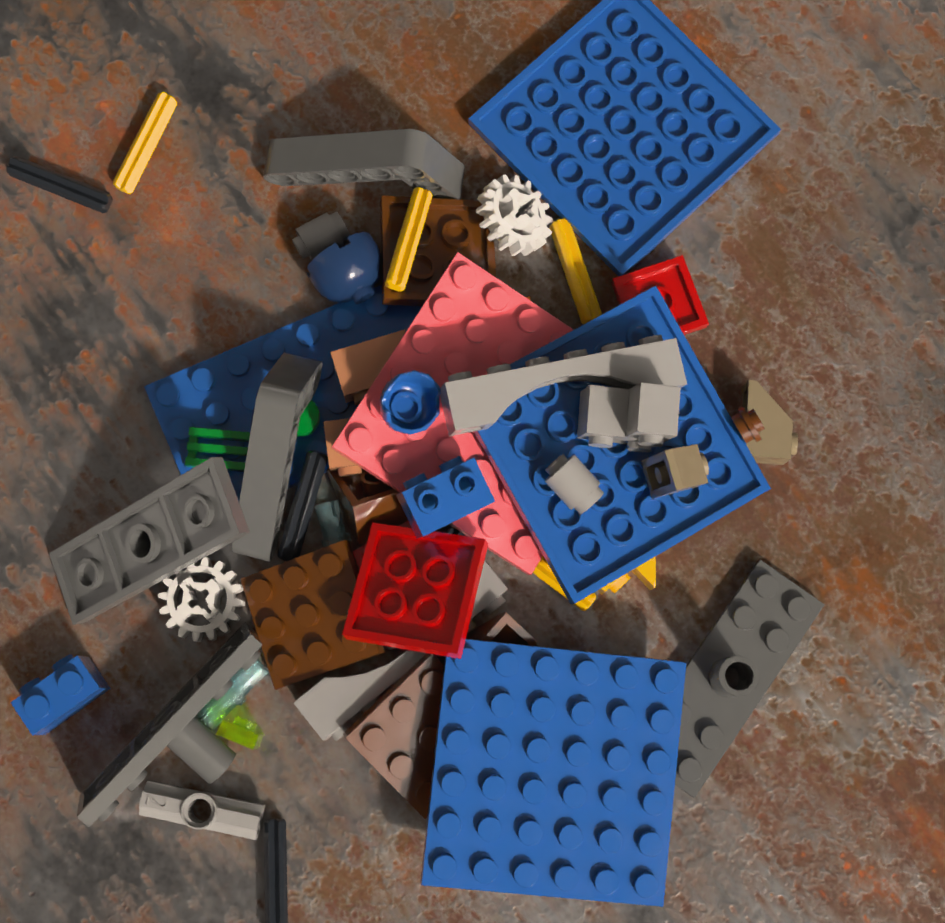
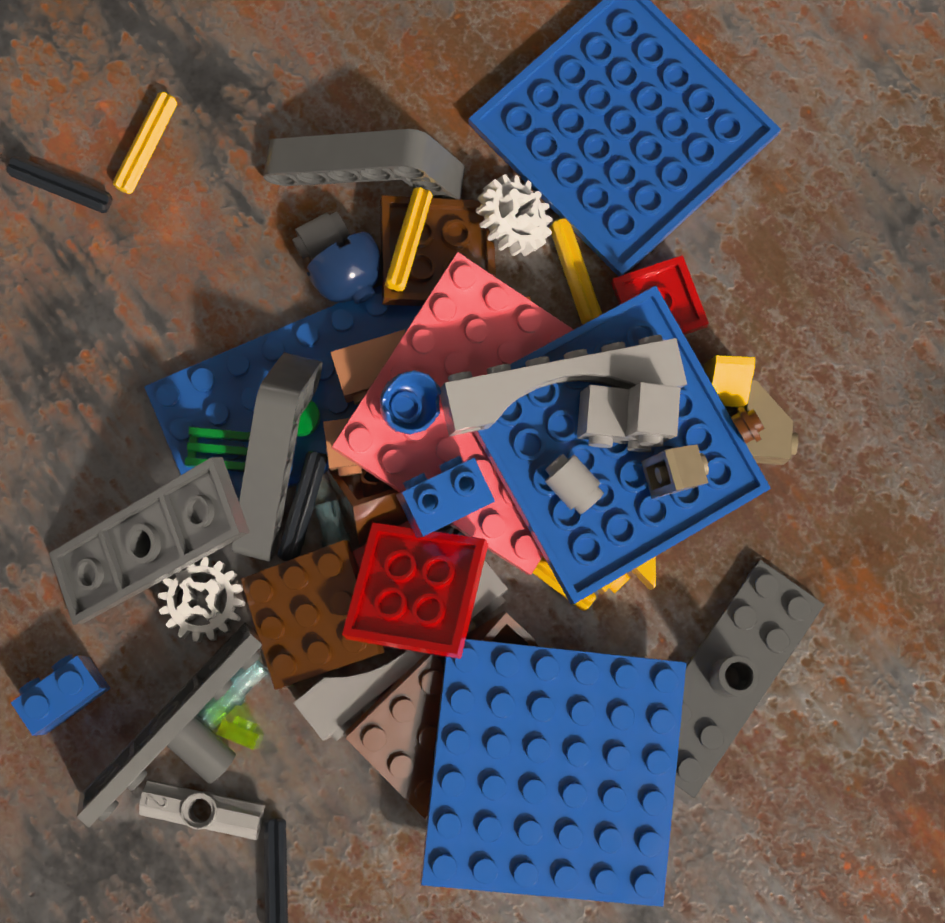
(731, 378): none -> yellow slope

